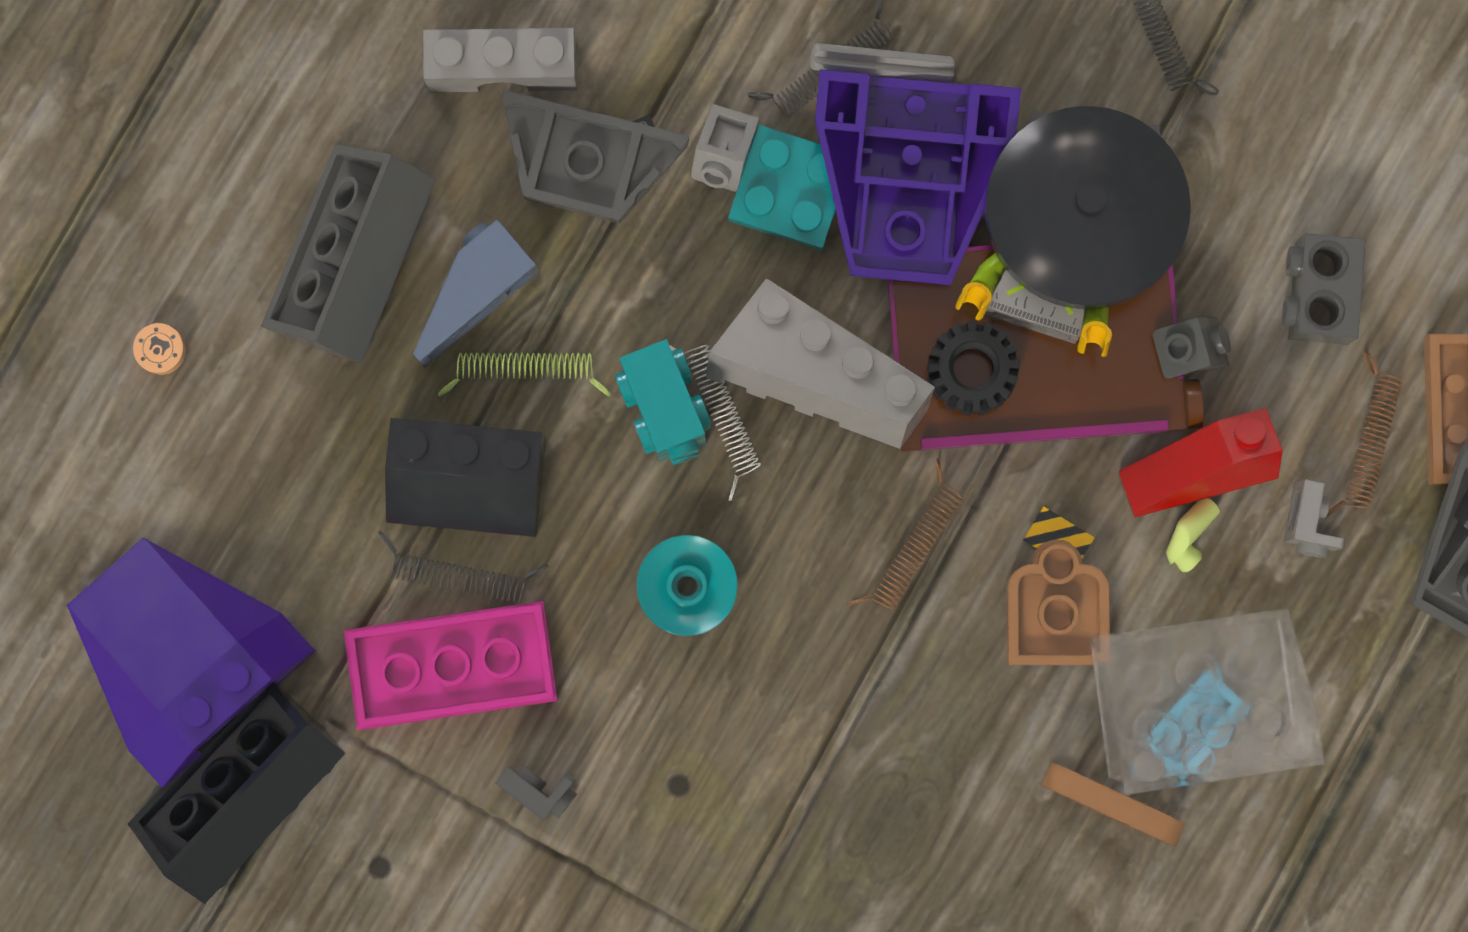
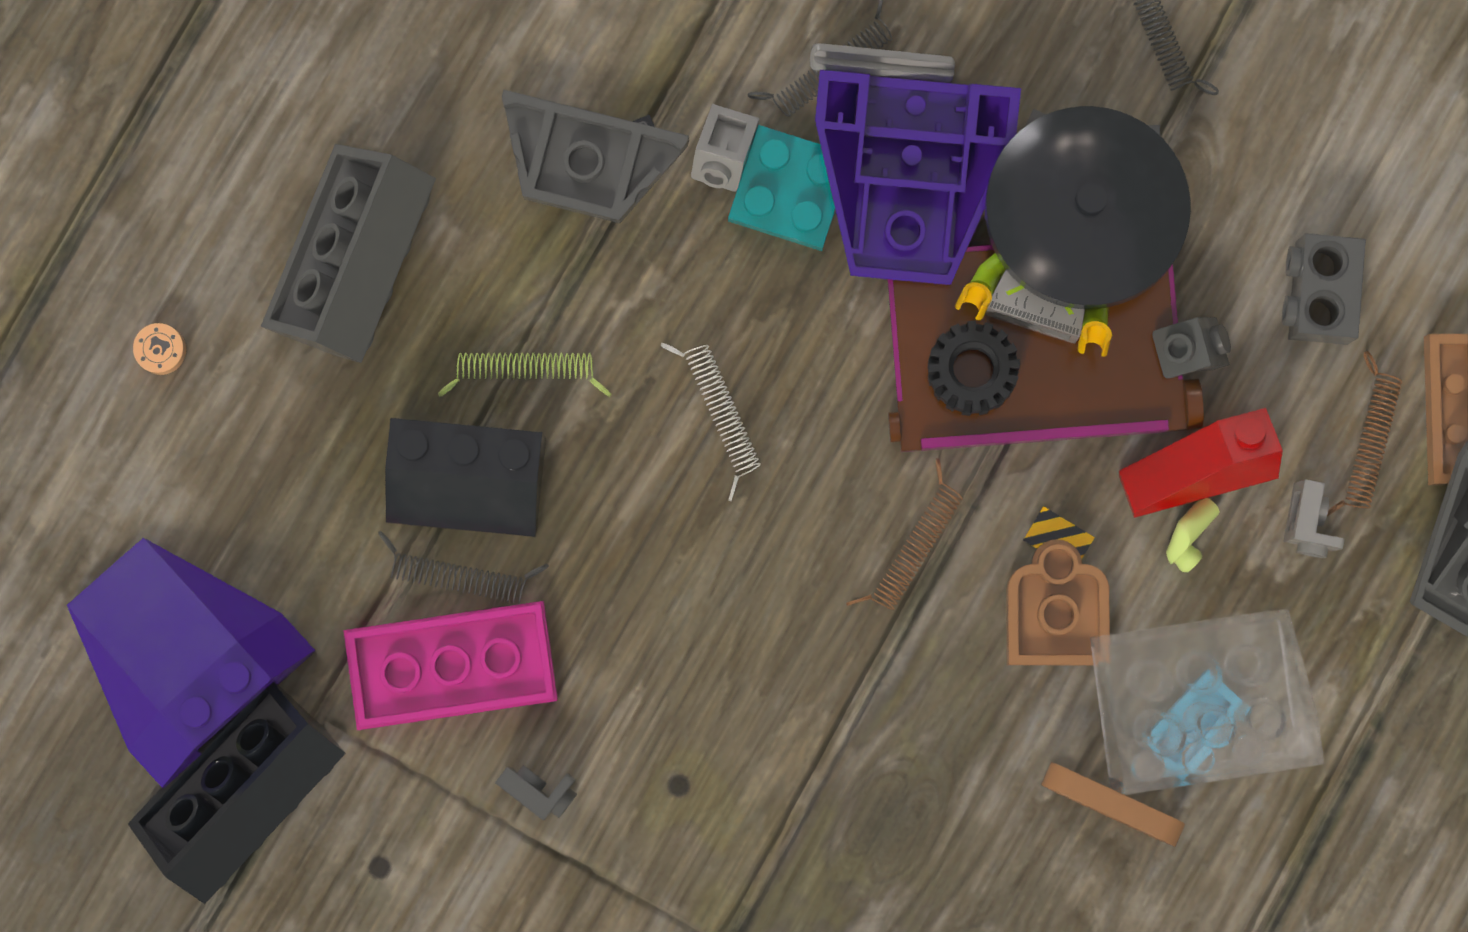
(479, 281): sand blue slope -> none
(525, 56): light grey arch -> none
(670, 418): teal brick -> none
(682, 558): teal dish -> none
(819, 367): light grey wedge -> none

